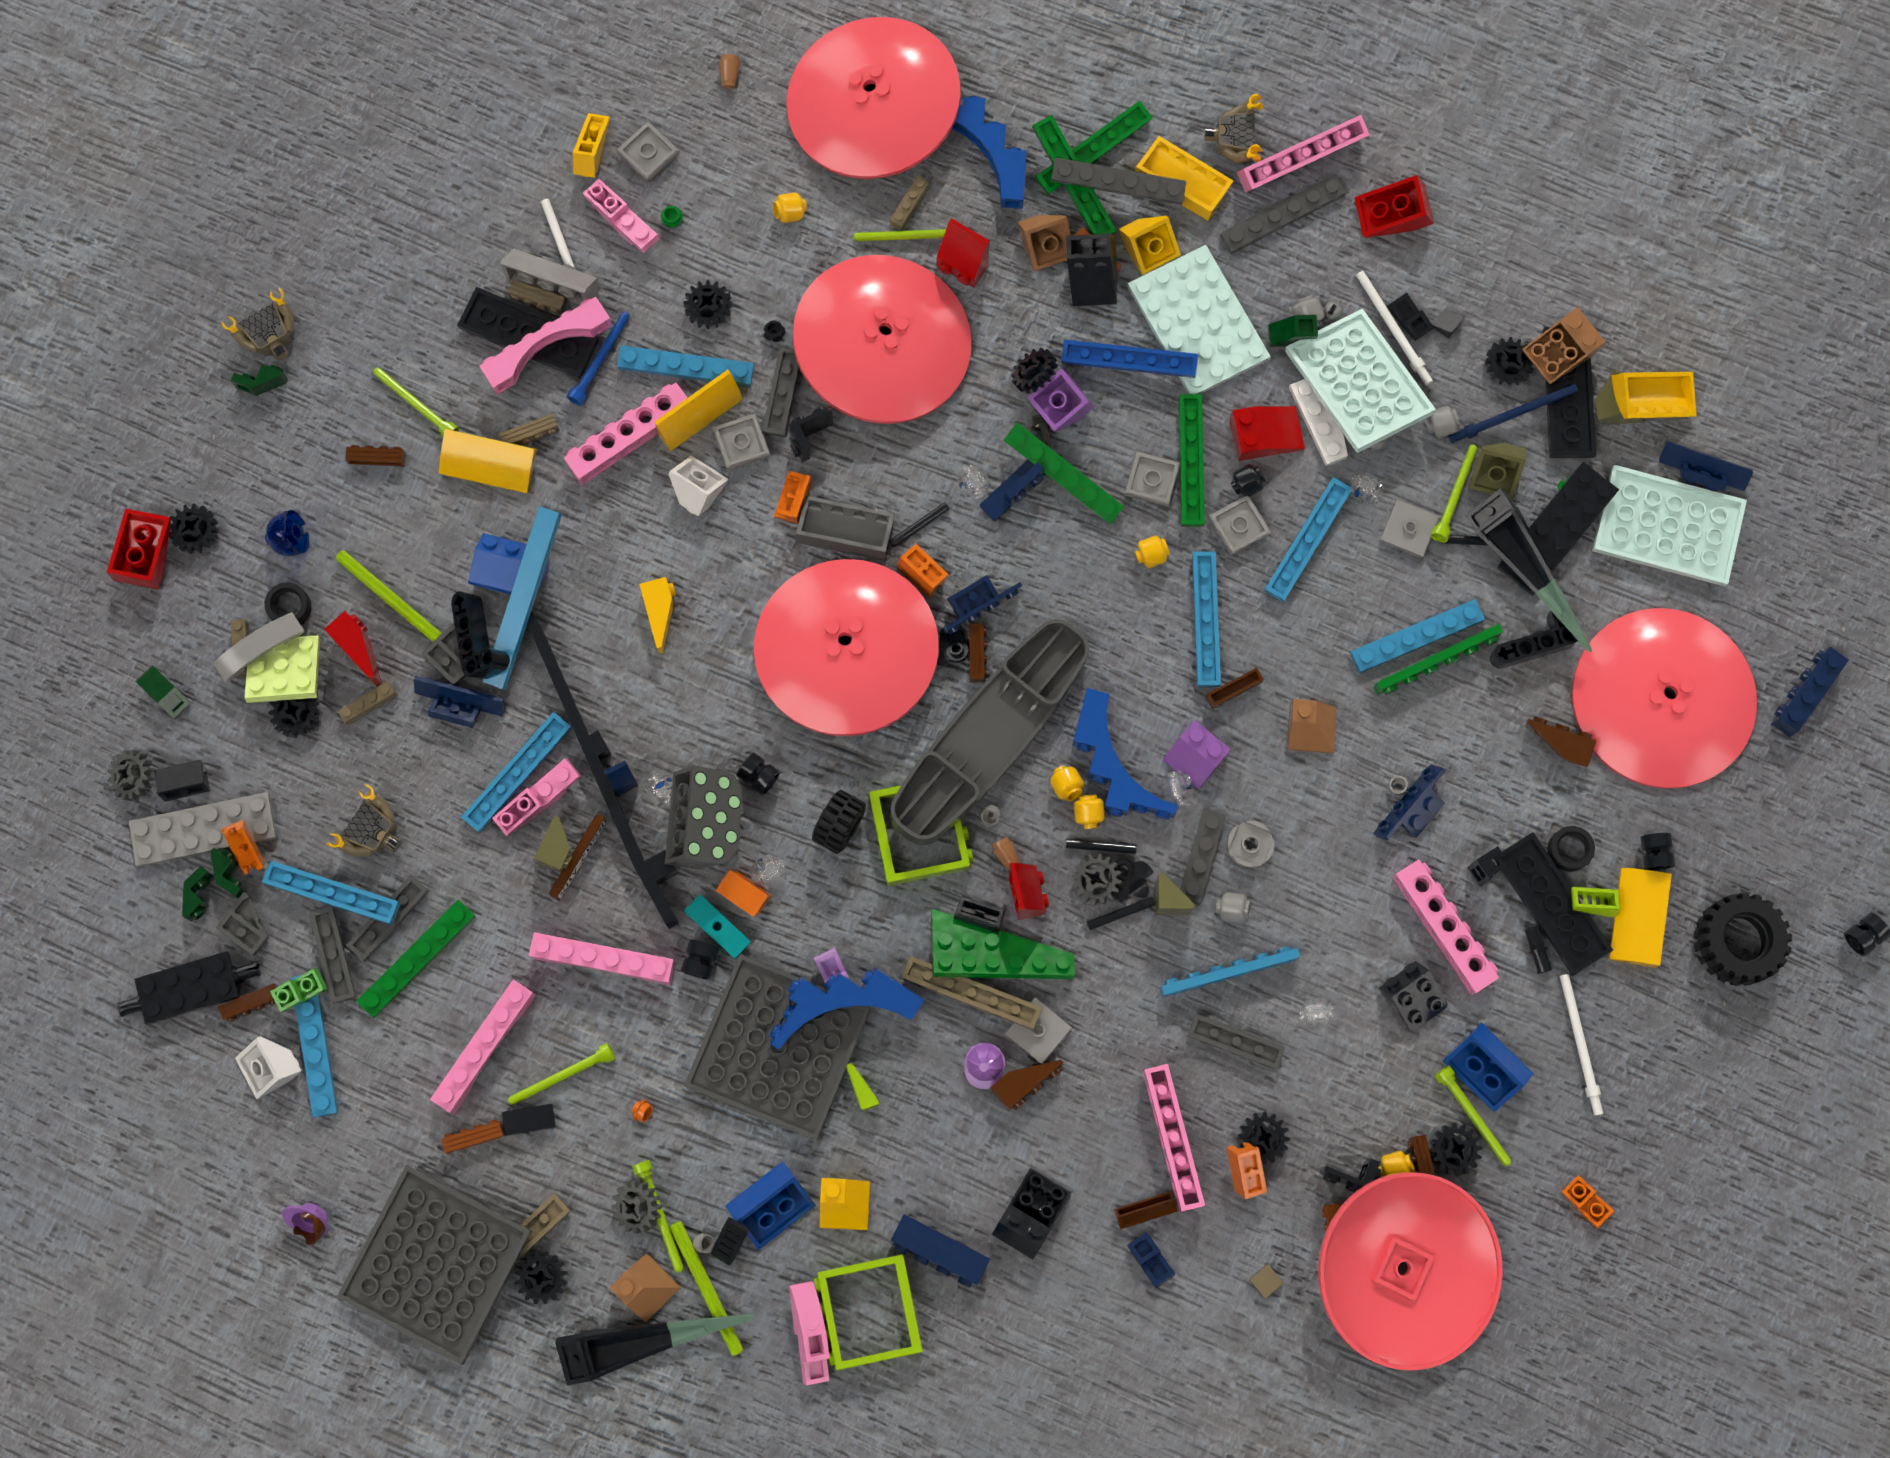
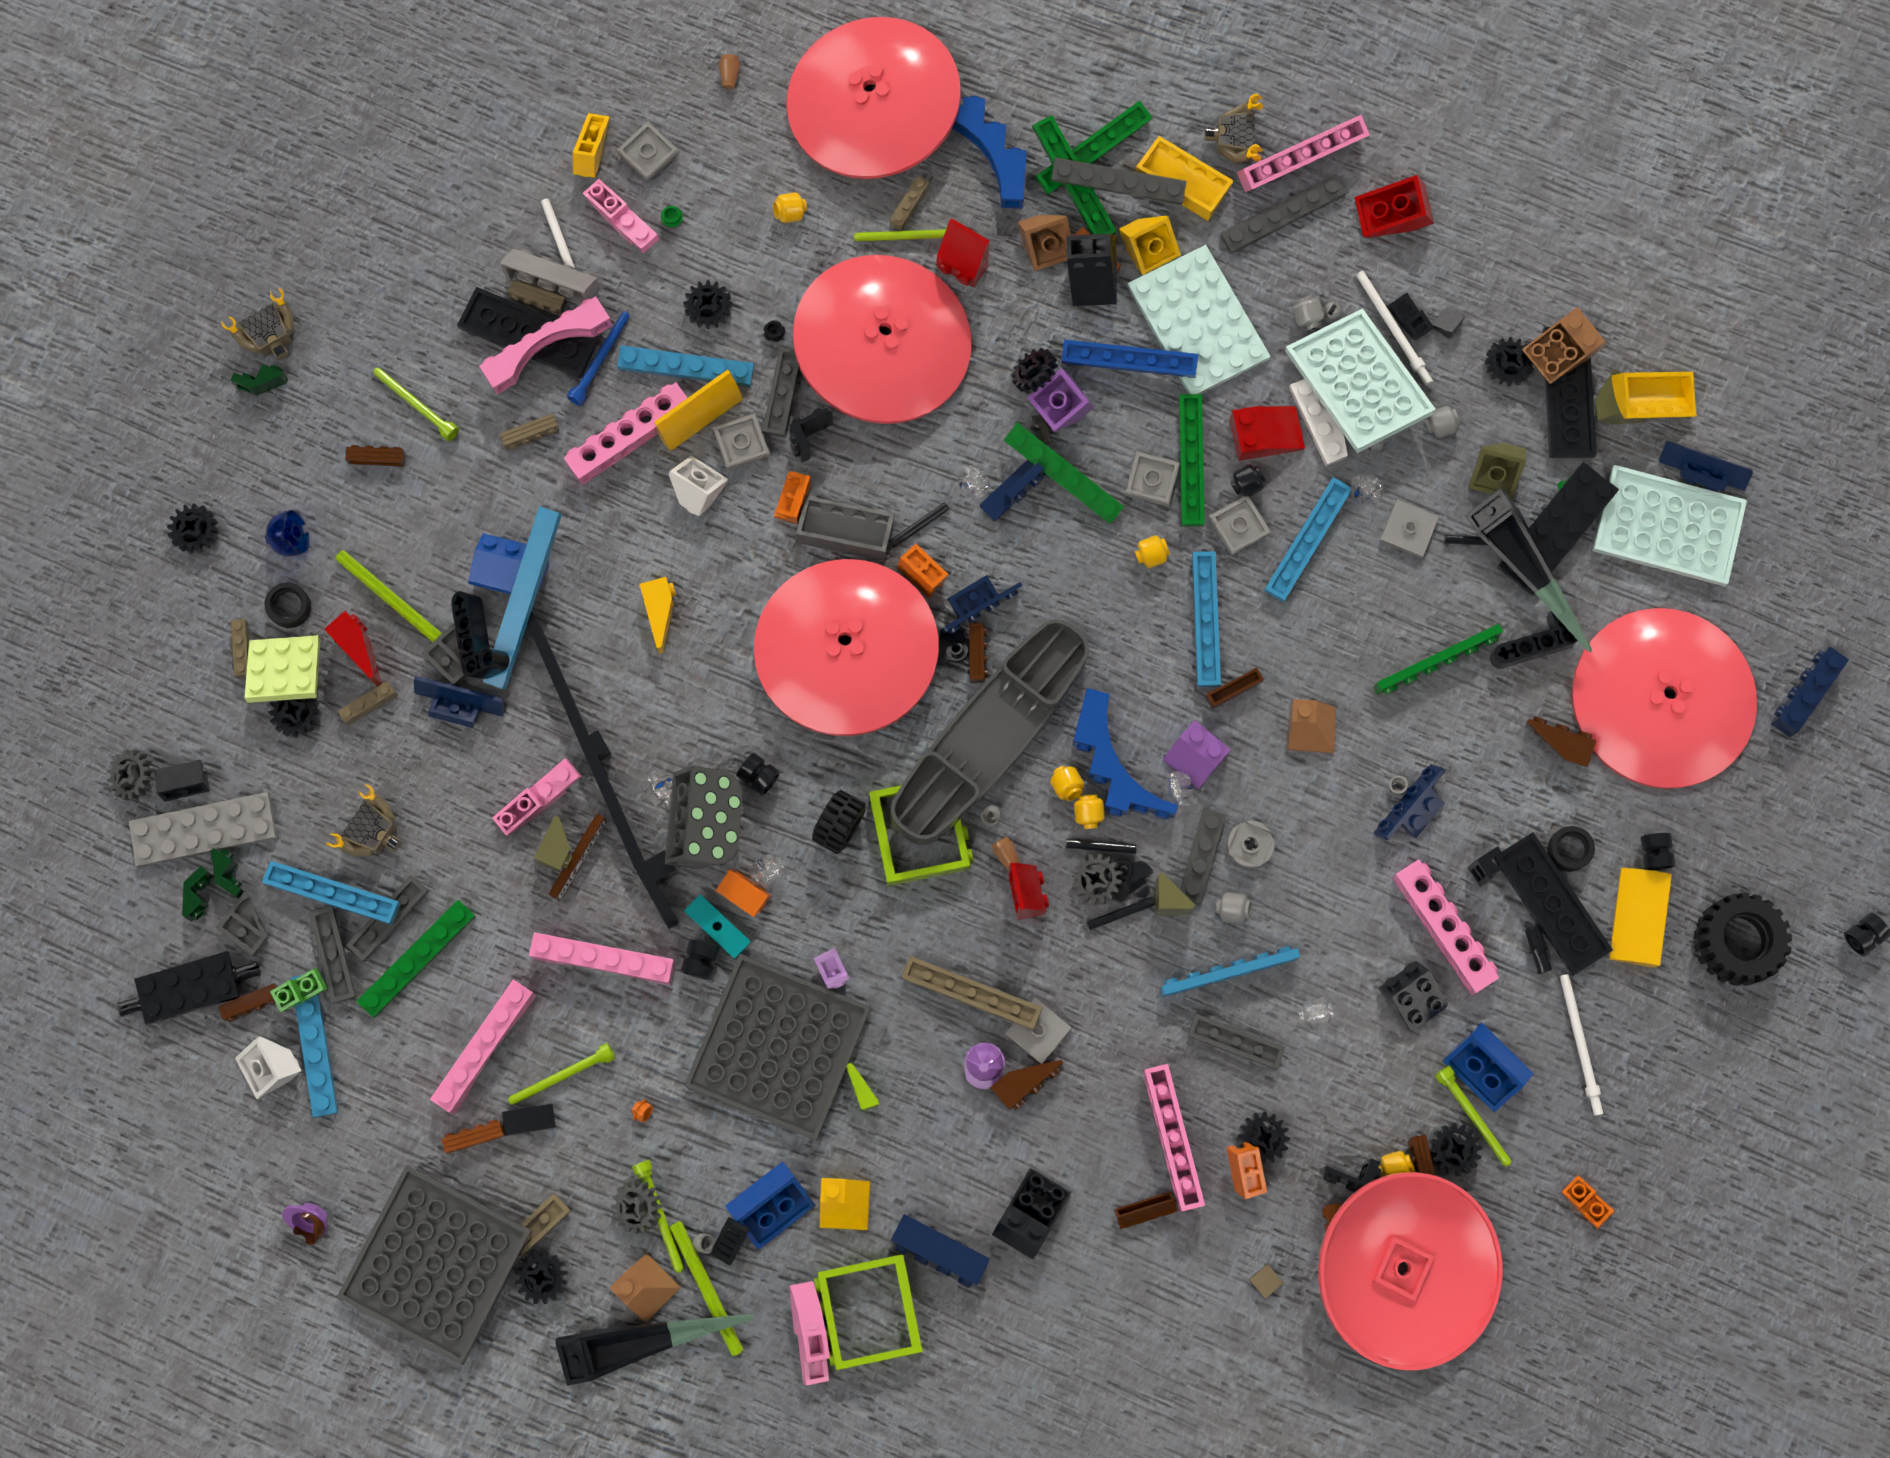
(140, 549): red slope -> none
(162, 691): dark green slope -> none
(243, 846): orange hinge -> none
(257, 644): light grey slope -> none
(486, 460): yellow slope -> none
(516, 772): dark azure plate -> none
(621, 778): dark blue slope -> none
(810, 1001): blue arch -> none
(979, 917): black tile -> none
(980, 953): green wing -> none
(1151, 1260): dark blue slope -> none
(1292, 328): dark green slope -> none
(1417, 636): dark azure plate -> none
(1442, 530): lime piece -> none
(1472, 430): dark blue bar -> none
(1609, 895): lime slope -> none

